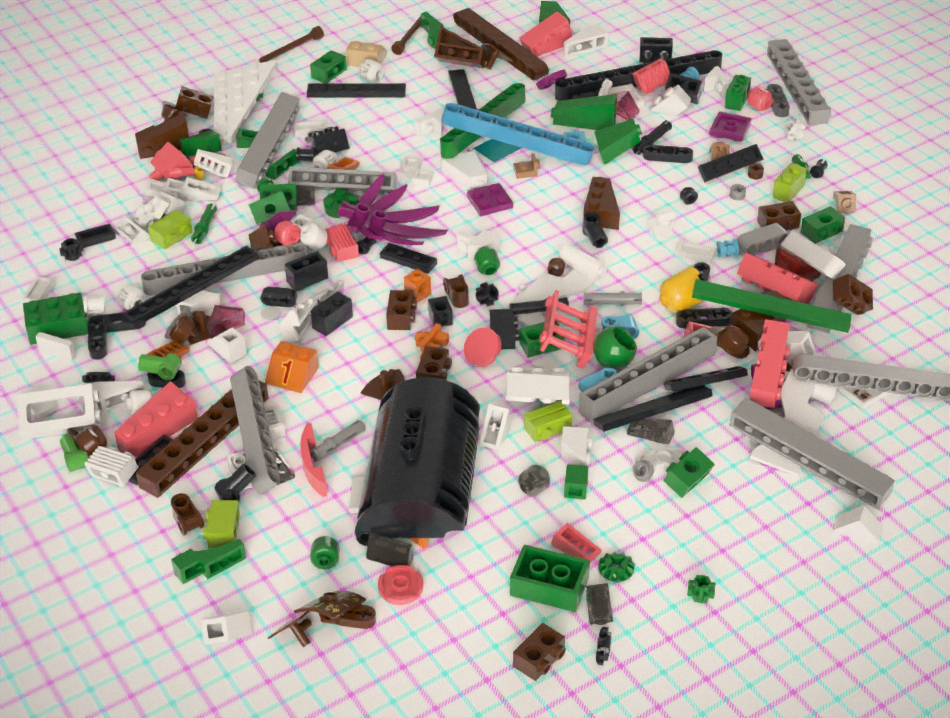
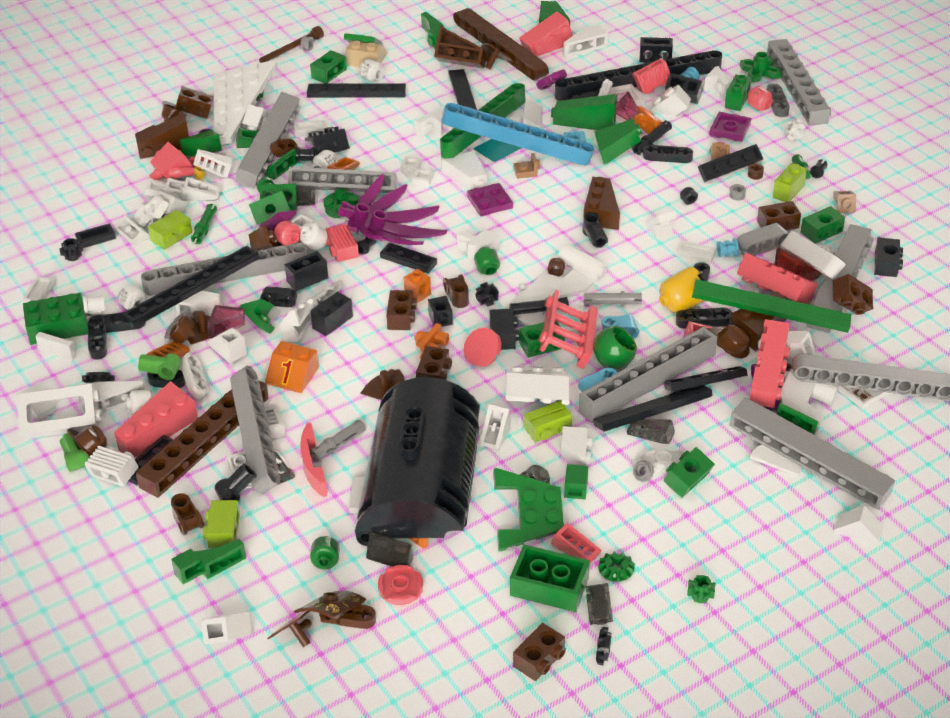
(194, 376): none -> white beam
(254, 117): none -> white brick
(257, 313): none -> green slope
(282, 146): none -> reddish brown beam
(307, 43): none -> light grey bush
(366, 39): none -> green tile
(399, 46): reddish brown piece -> none
(532, 114): none -> white slope
(538, 509): none -> green wing
(646, 120): none -> orange hips
(760, 67): none -> green plant
(798, 418): none -> green slope
(887, 257): none -> black brick

